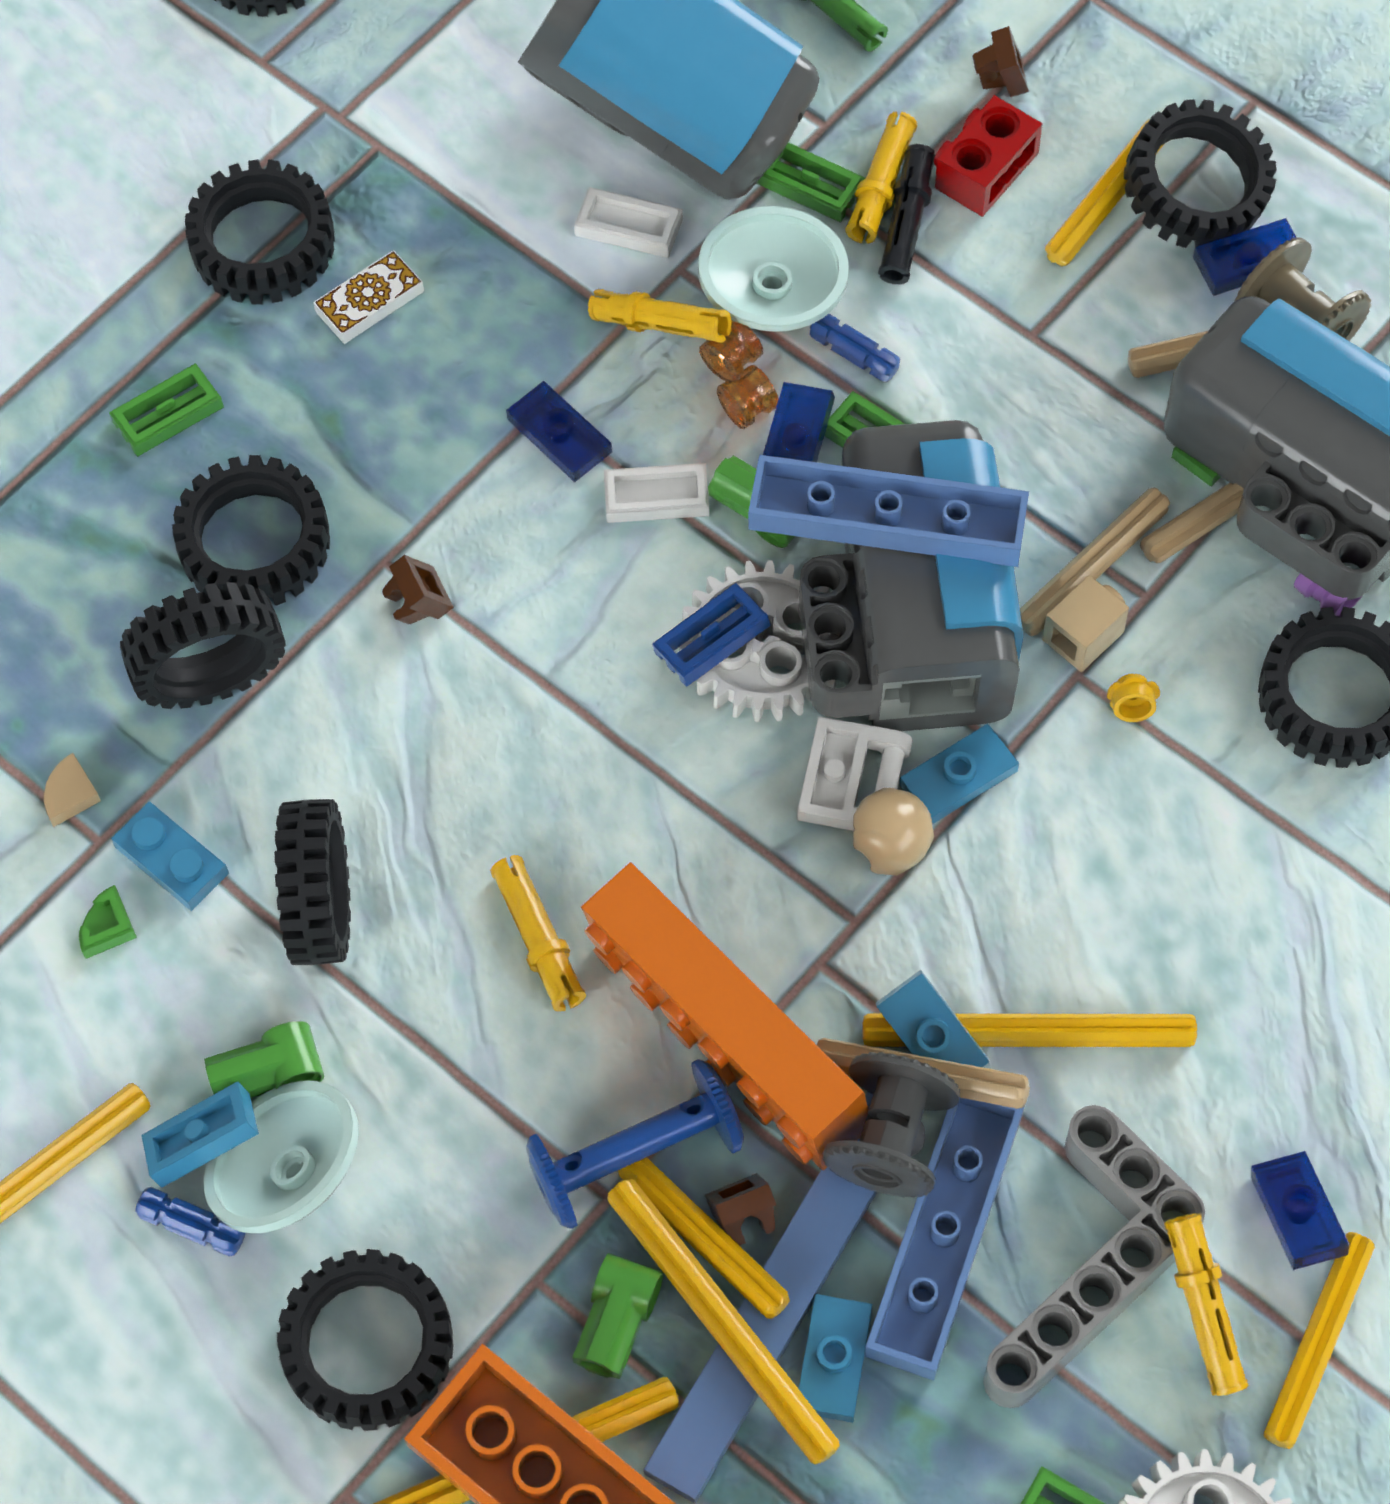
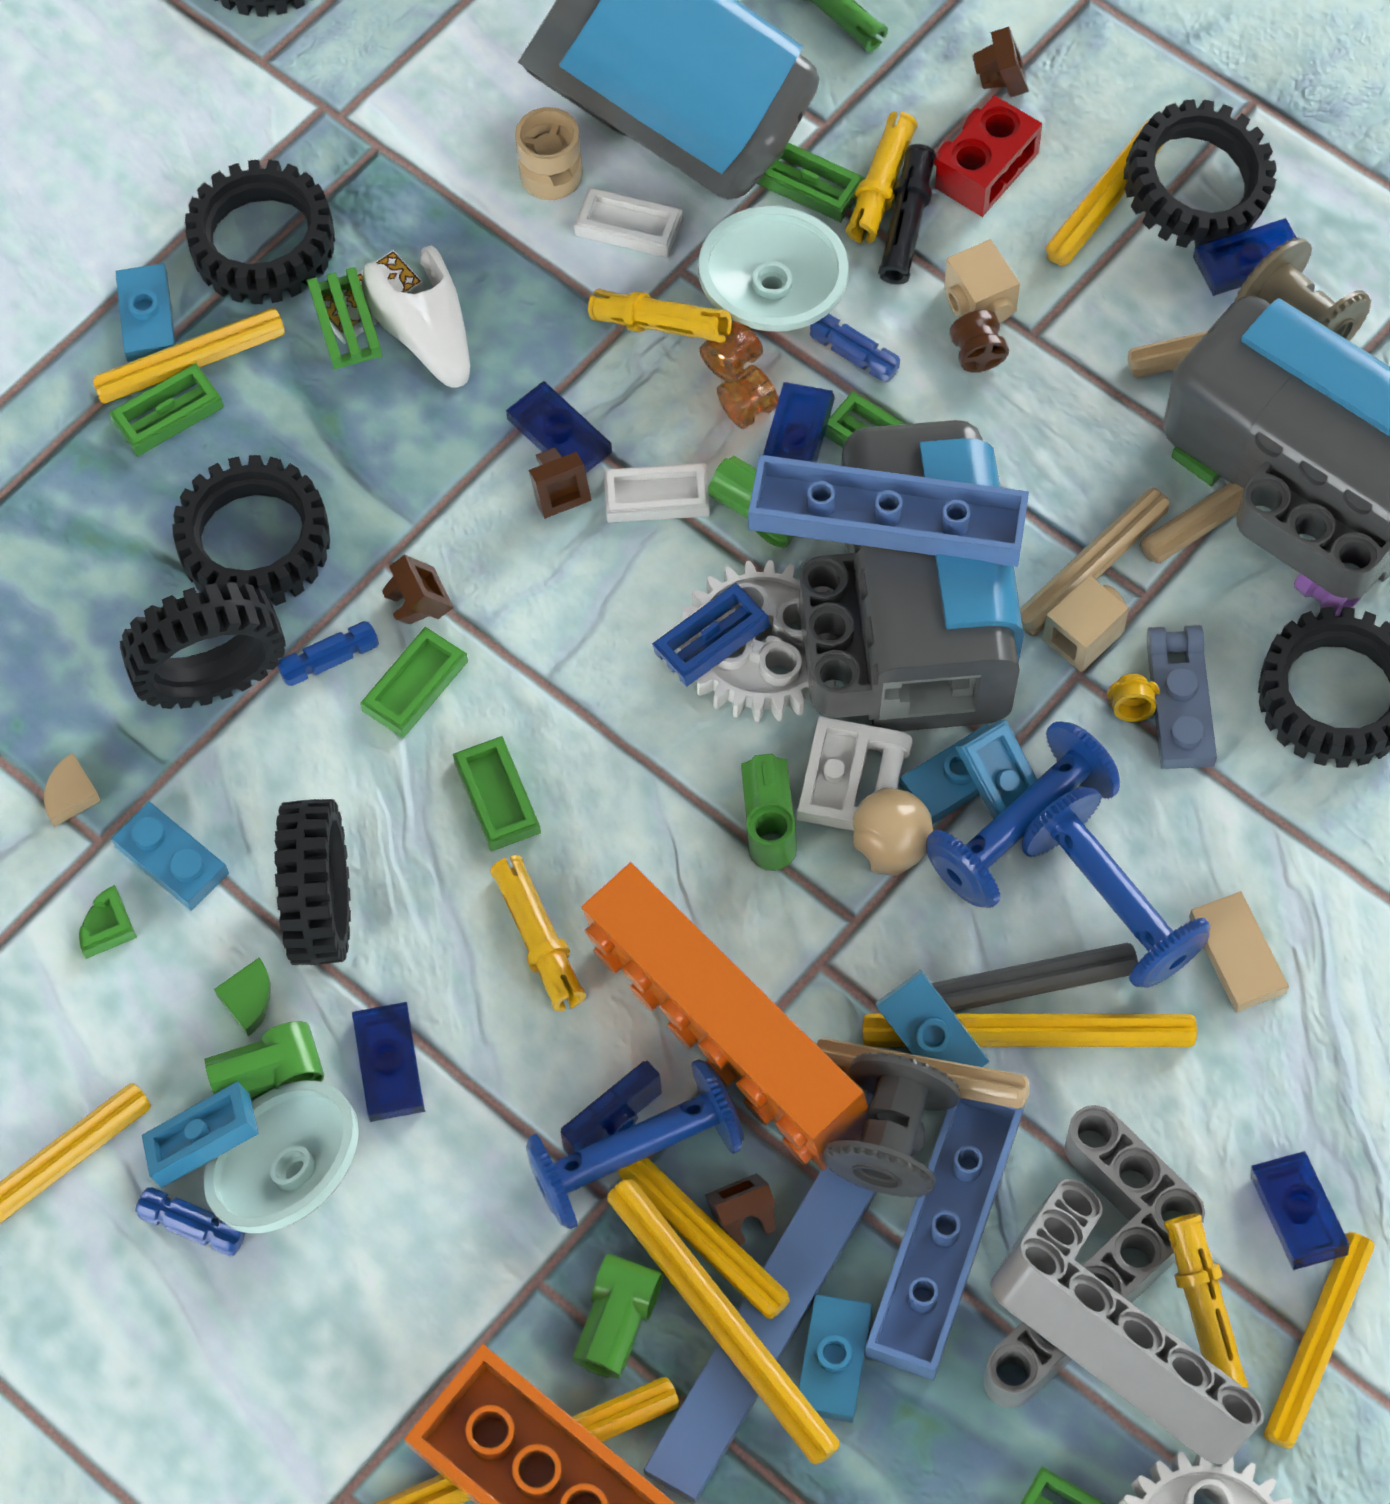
(145, 310): none -> dark azure plate
(199, 350): none -> yellow axle
(247, 995): none -> bright green tile
(328, 653): none -> blue axle
(335, 286): none -> bright green tile
(343, 1275): black tyre -> none
(388, 1062): none -> clear blue plate
(414, 682): none -> bright green tile
(425, 321): none -> white animal
(496, 793): none -> bright green tile
(549, 153): none -> tan wheel
(559, 482): none -> reddish brown tile
(613, 1109): none -> clear blue plate
(769, 810): none -> bright green piece
(979, 341): none -> reddish brown wheel
(981, 281): none -> tan brick
(996, 766): none -> dark azure plate
(1038, 977): none -> dark grey axle
(1064, 826): none -> blue hose
(1079, 762): none -> blue hose
(1113, 1336): none -> light grey beam
(1183, 704): none -> sand blue plate
(1240, 953): none -> tan tile

